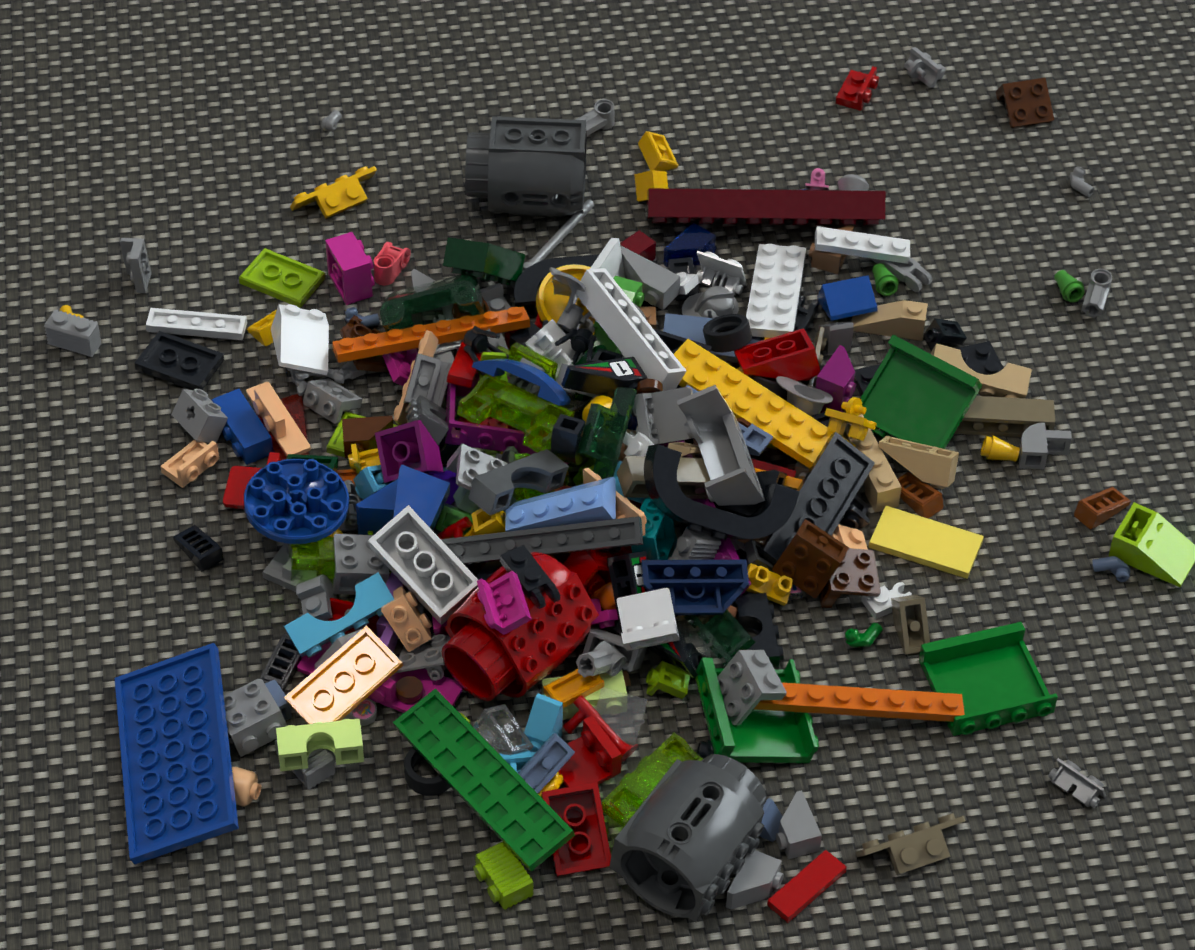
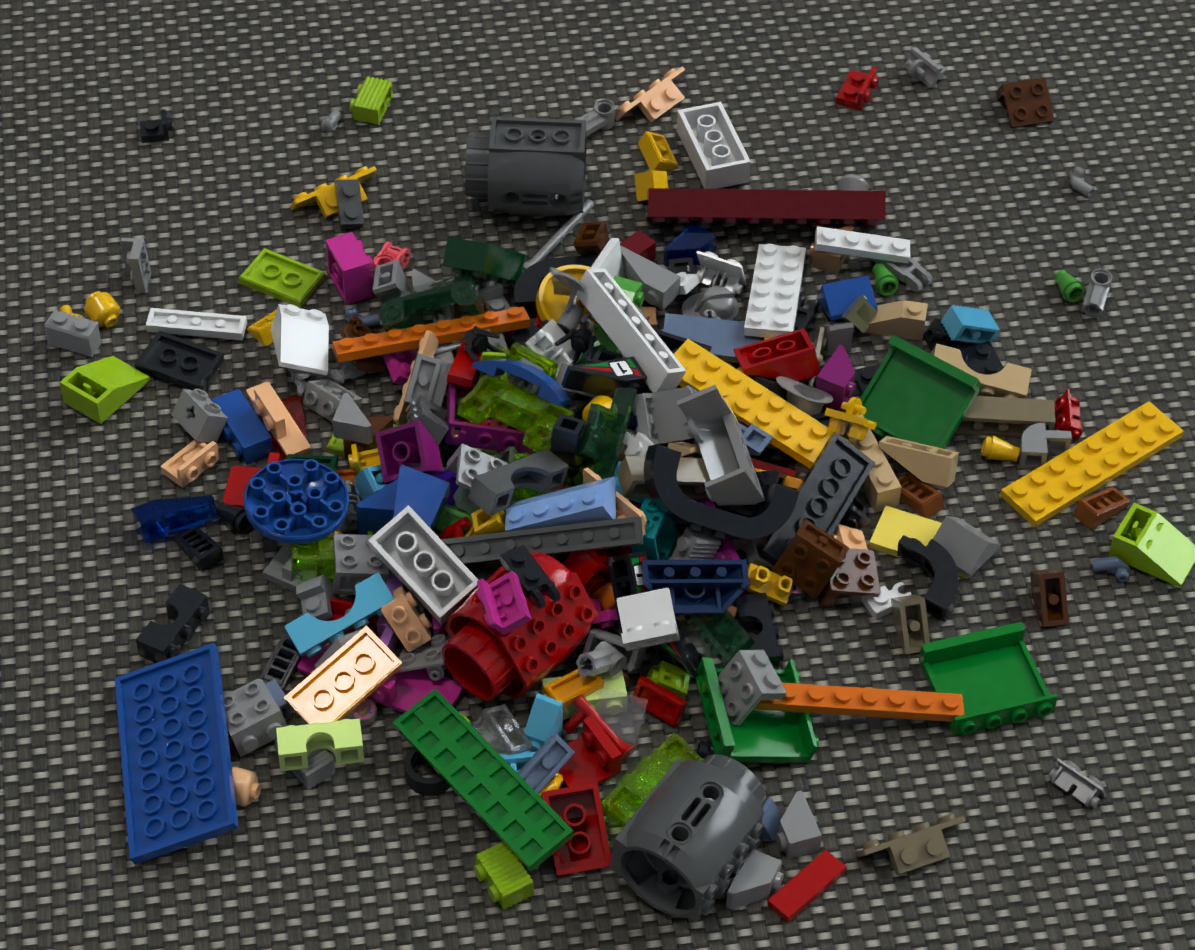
(101, 387): none -> lime slope
(102, 308): none -> yellow head
(156, 130): none -> black bracket
(173, 515): none -> clear blue slope
(187, 611): none -> black arch
(234, 517): none -> black cone
(349, 203): none -> dark grey plate
(351, 423): none -> light grey slope
(371, 100): none -> lime brick
(389, 279): none -> light grey slope
(409, 689): reddish brown tile -> none
(591, 238): none -> reddish brown slope
(649, 386): reddish brown tile -> none
(656, 101): none -> light nougat bracket
(661, 701): none -> red plate
(713, 146): none -> white brick
(727, 332): black tyre -> none
(817, 180): bright pink hinge -> none
(859, 313): none -> olive panel
(865, 639): green arm -> none
(942, 570): none -> black arch
(965, 544): none -> light grey slope
(970, 325): none -> medium azure brick
(1050, 596): none -> reddish brown slope
(1067, 415): none -> red hinge
(1091, 464): none -> yellow plate

